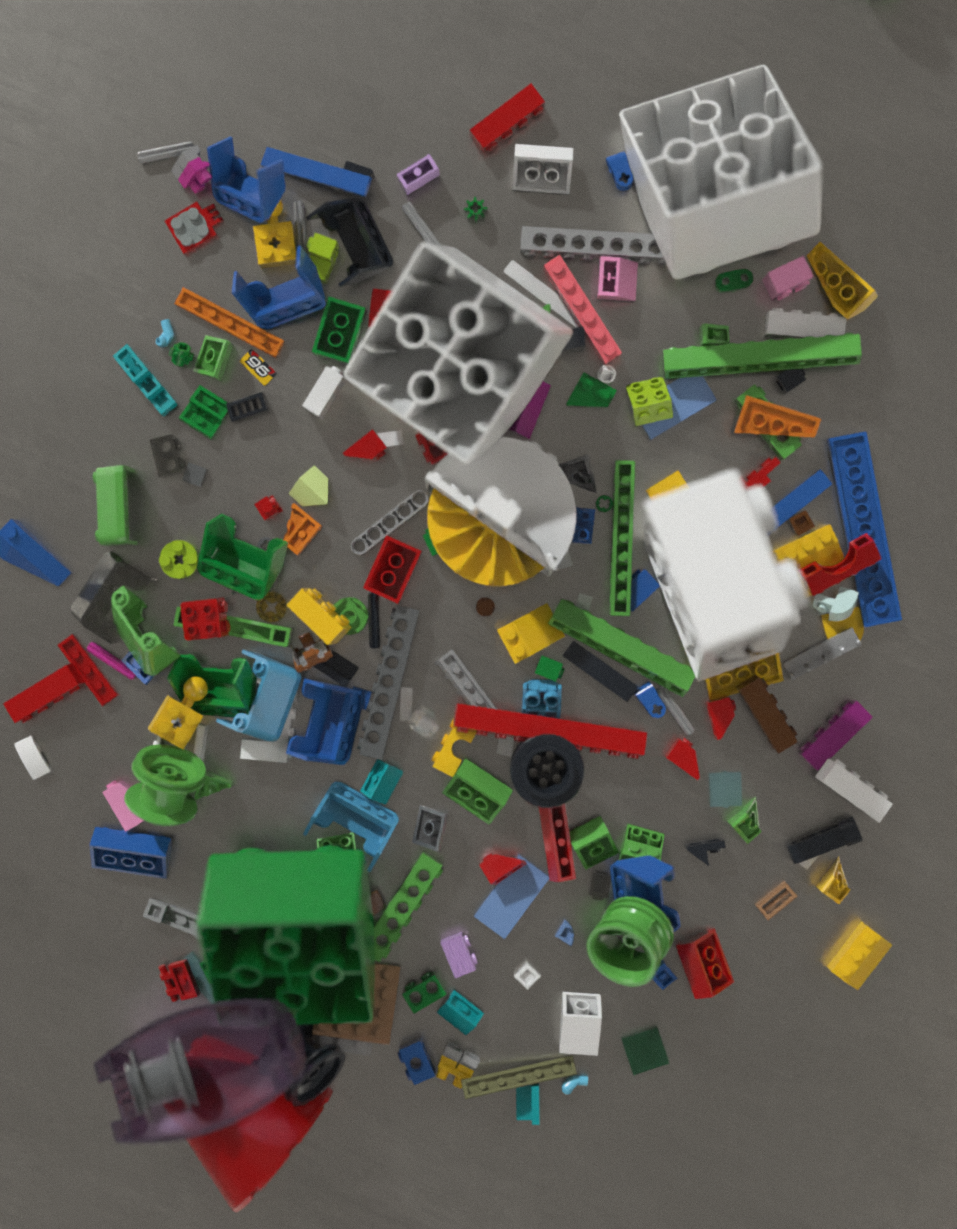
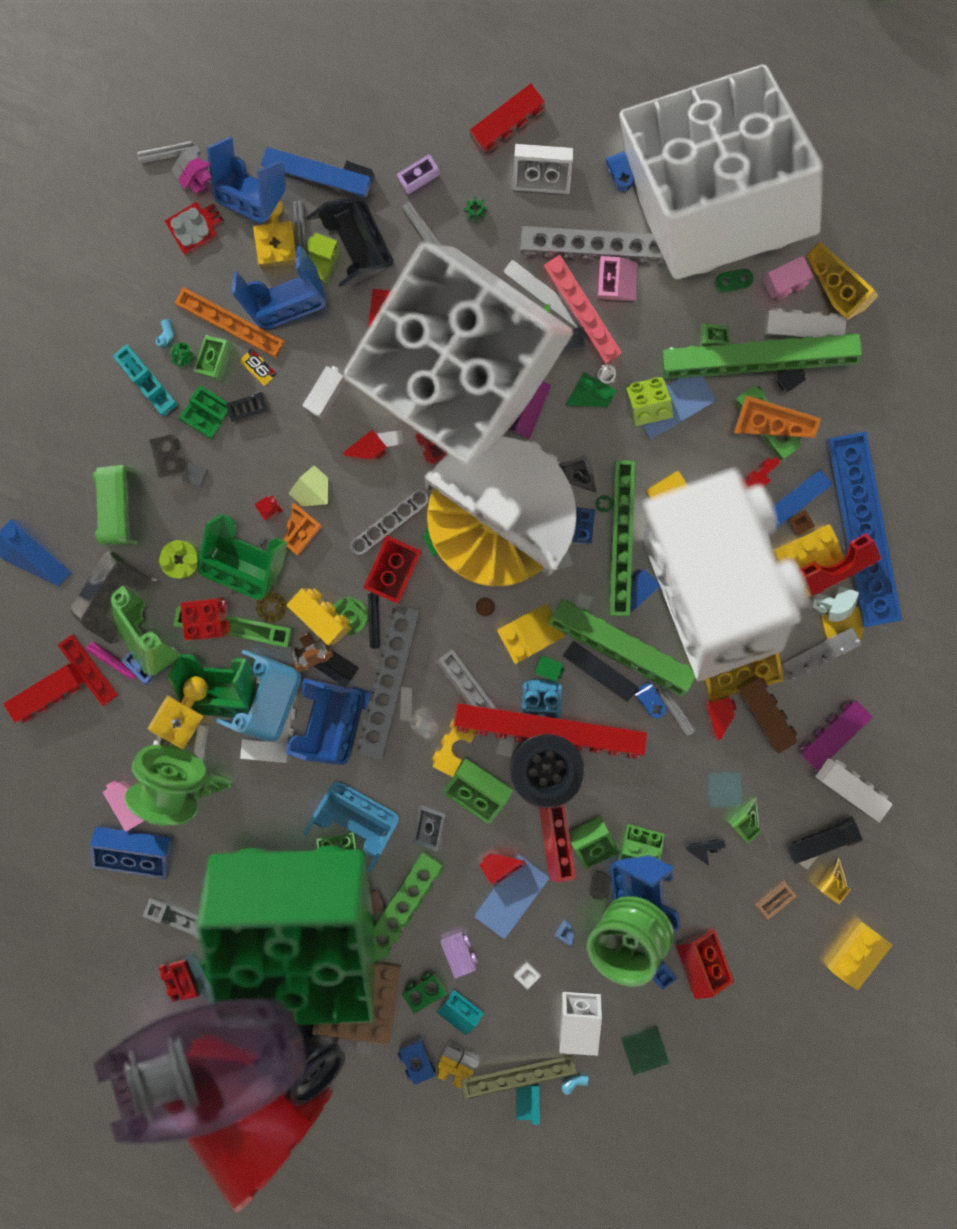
(32, 758): white slope -> none
(339, 331): green brick -> none
(381, 781): teal panel -> none
(684, 756): red slope -> none

